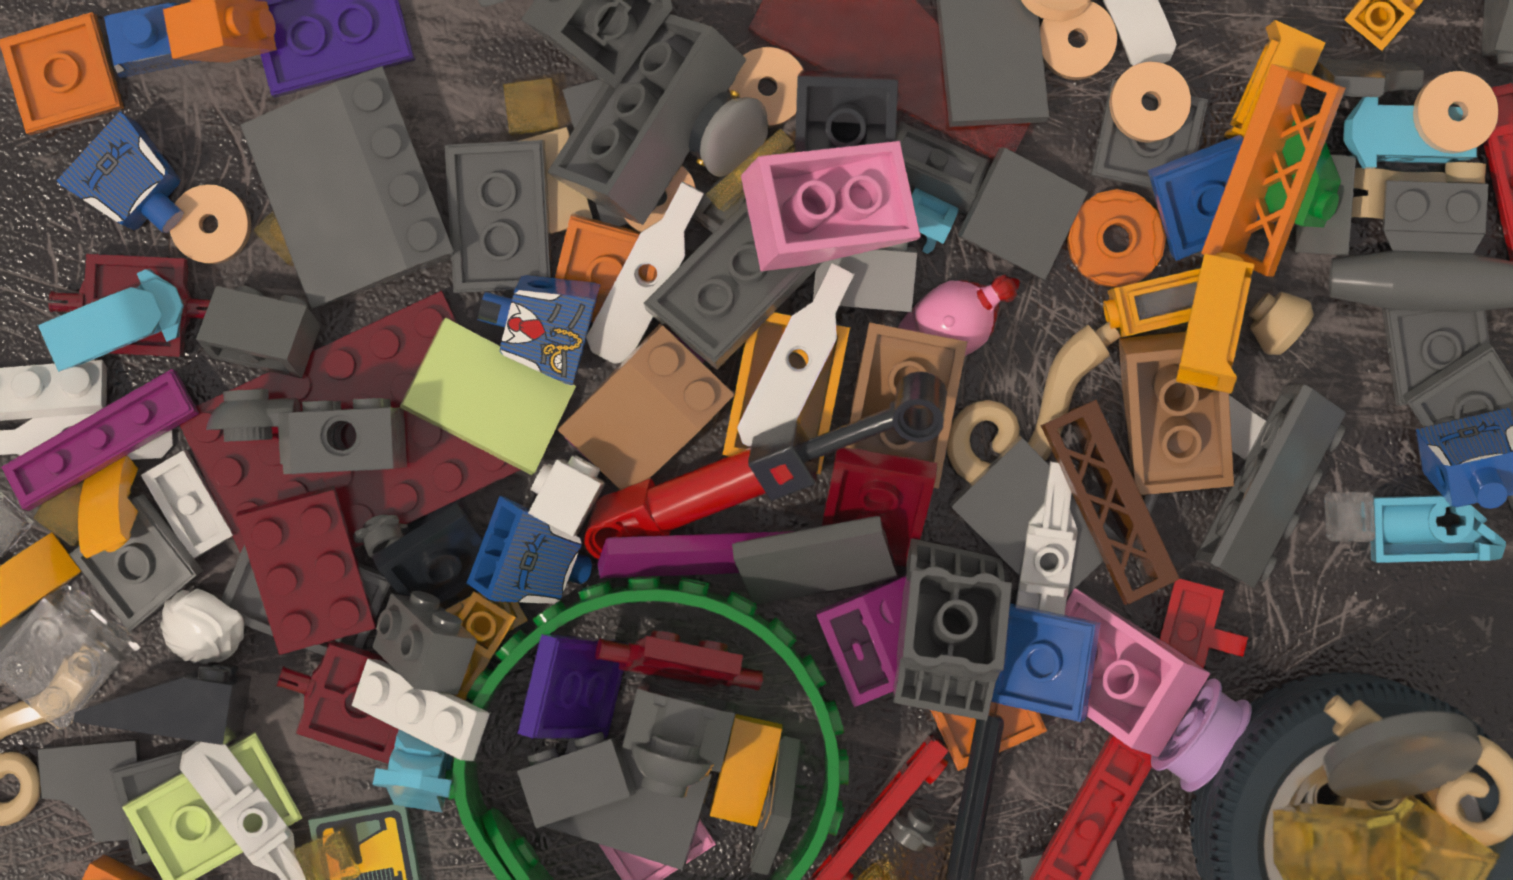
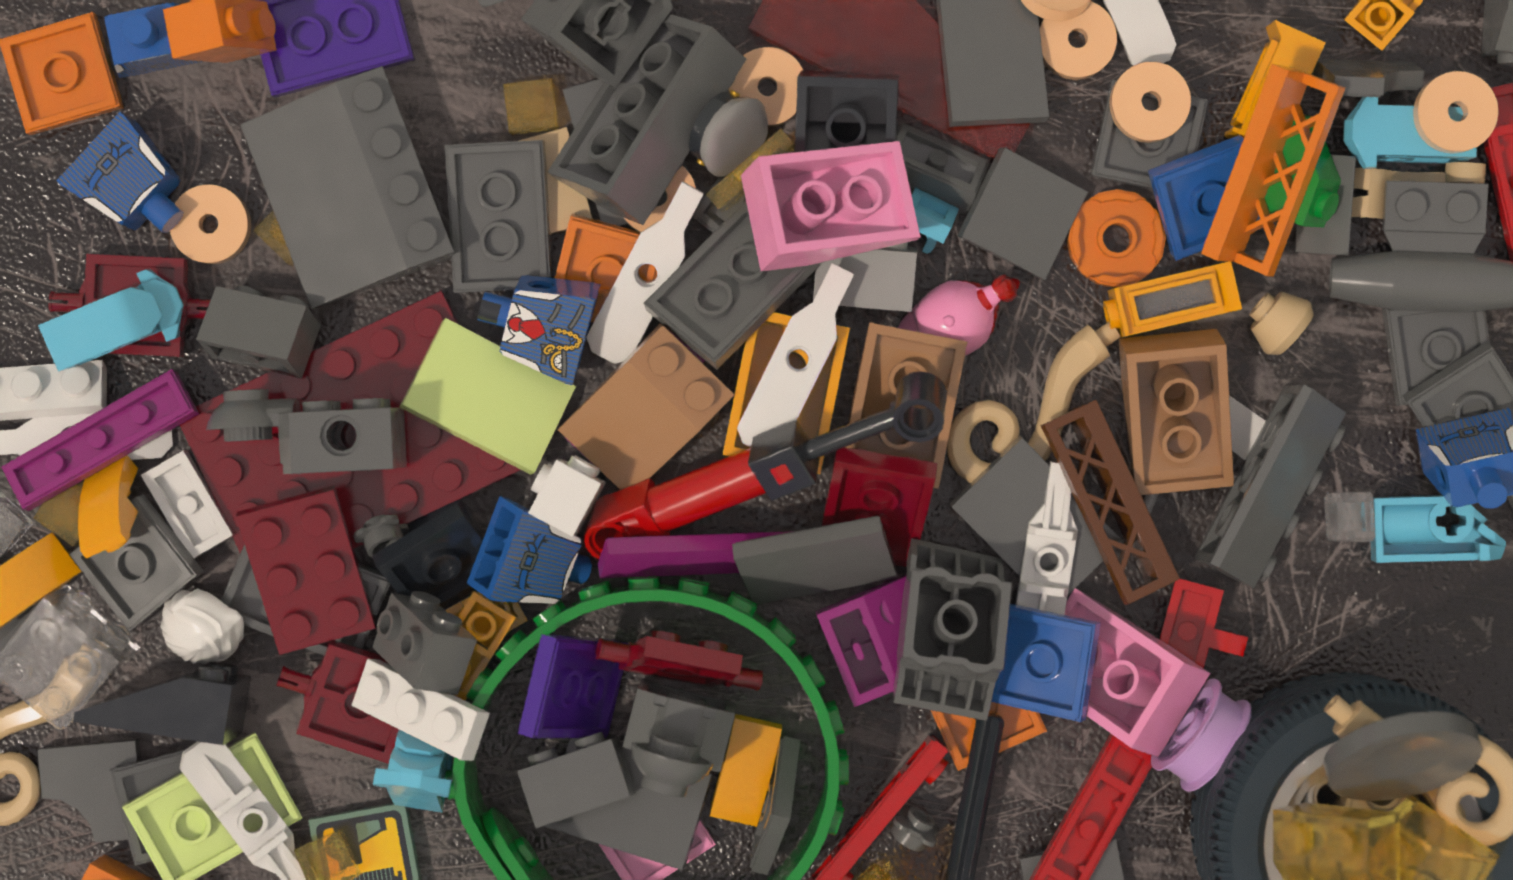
(1215, 322): light orange window -> none

